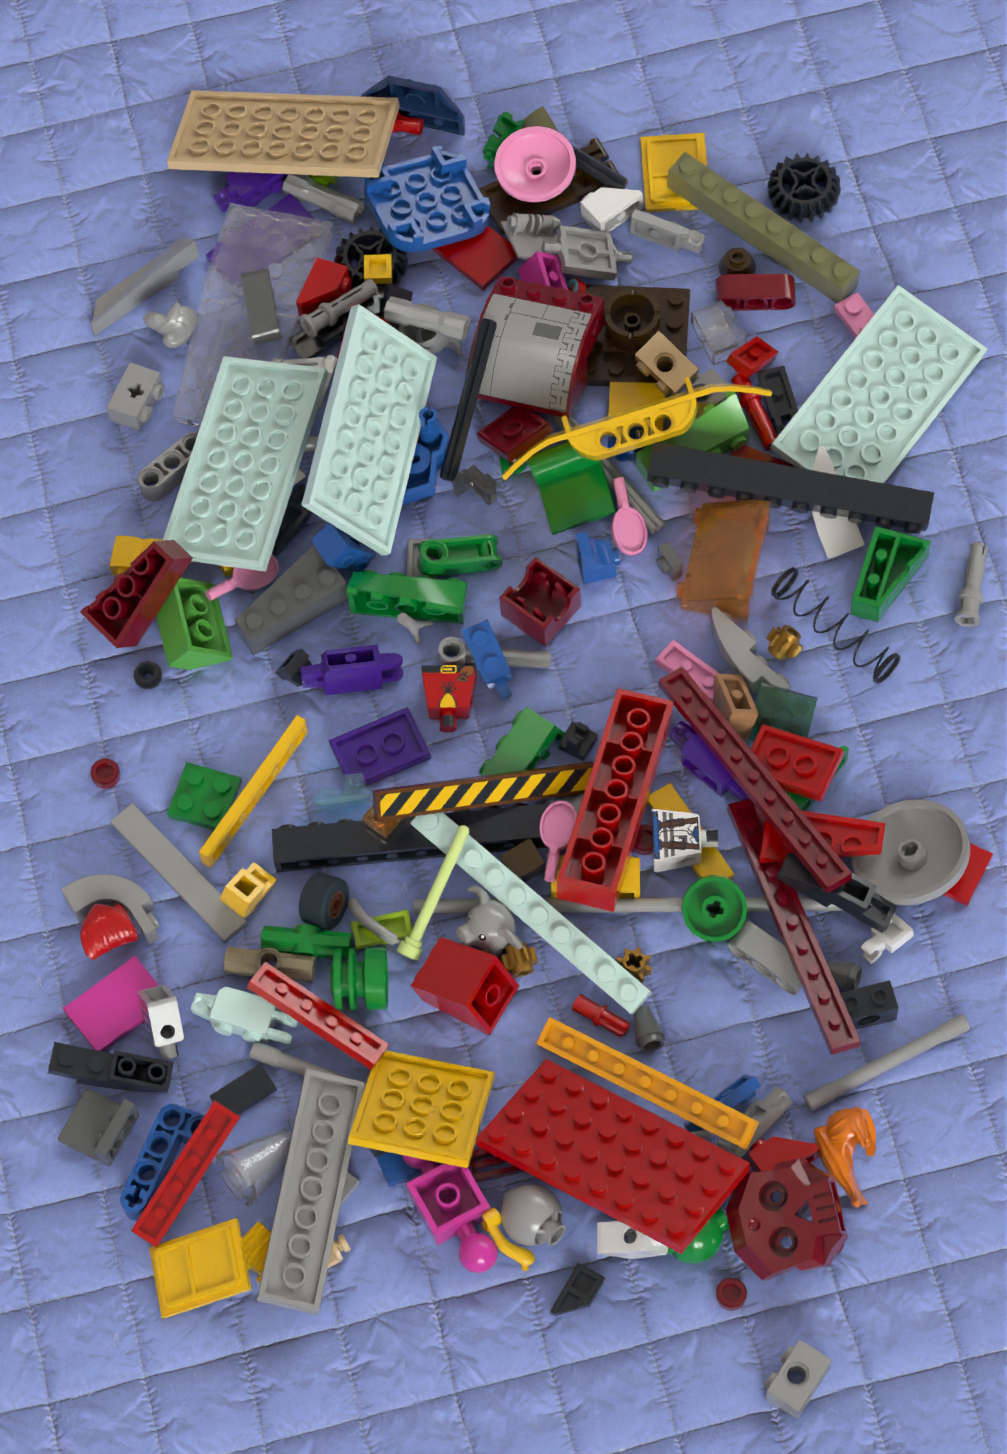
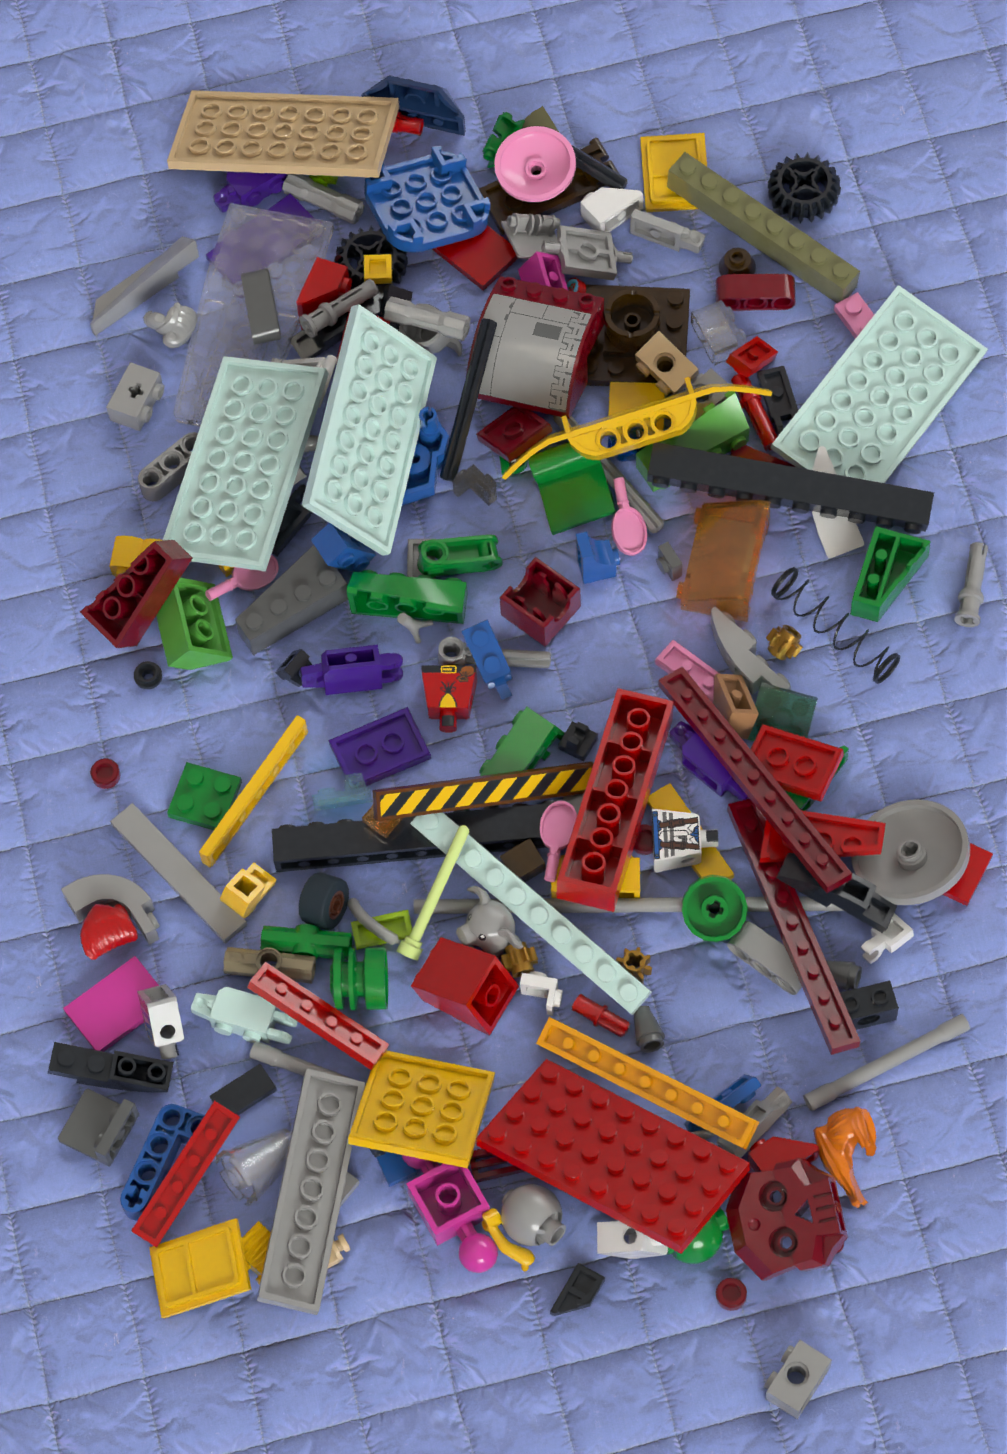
(540, 985): none -> white bracket

